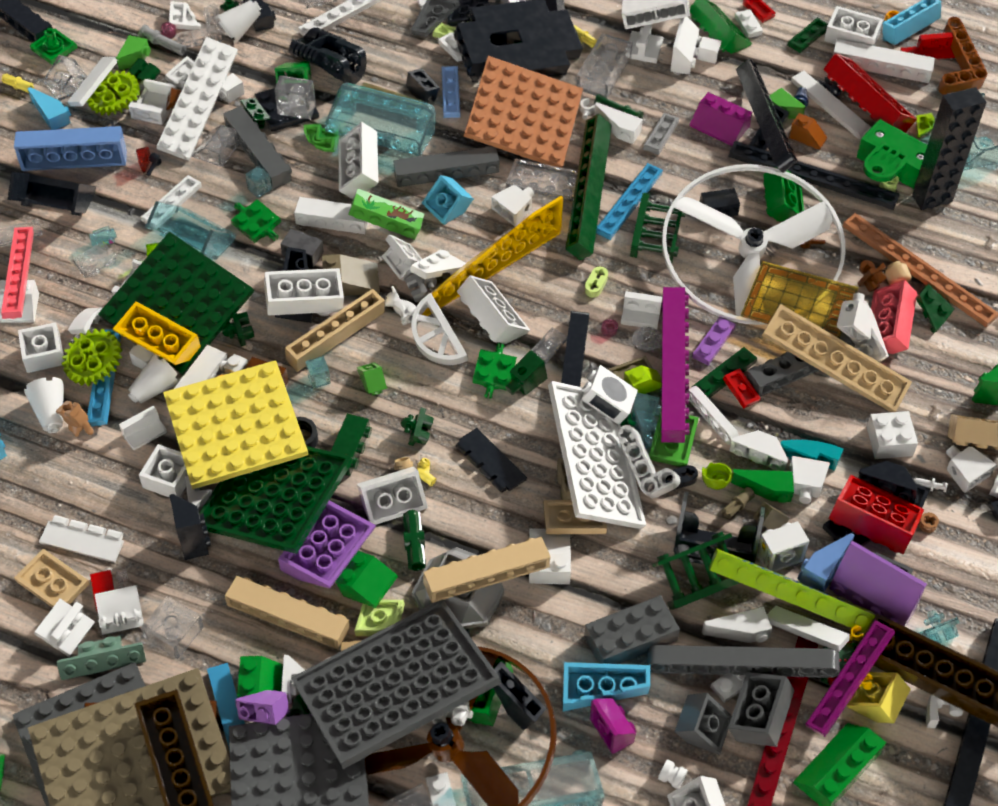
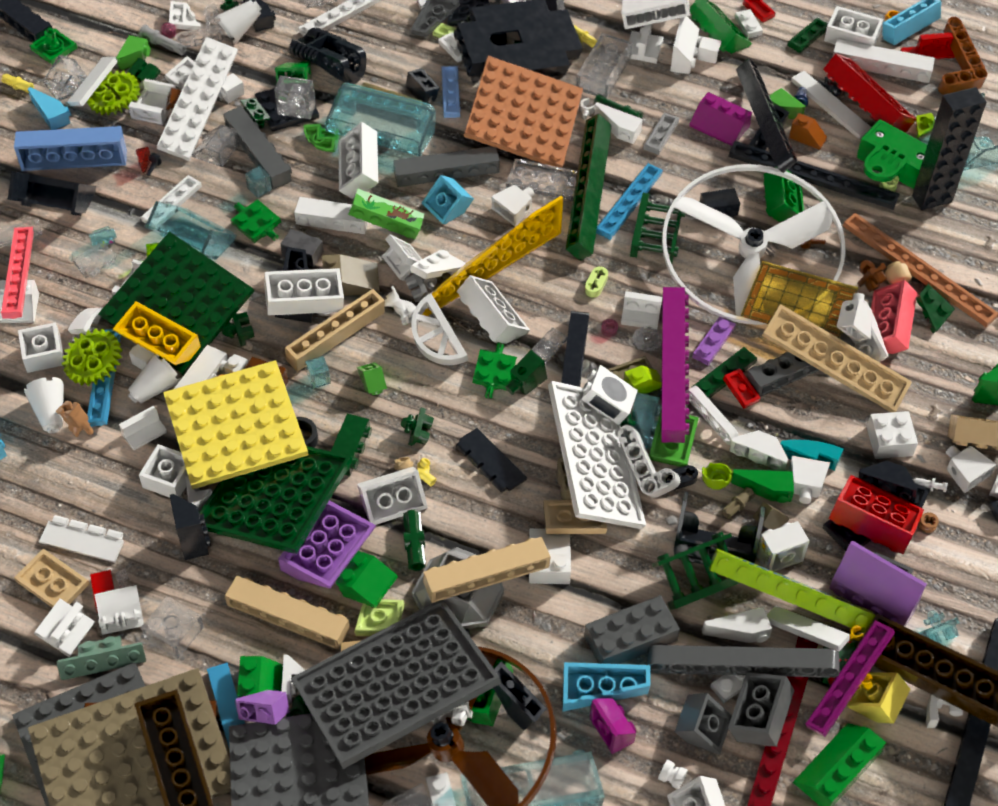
(823, 564): medium blue slope -> none

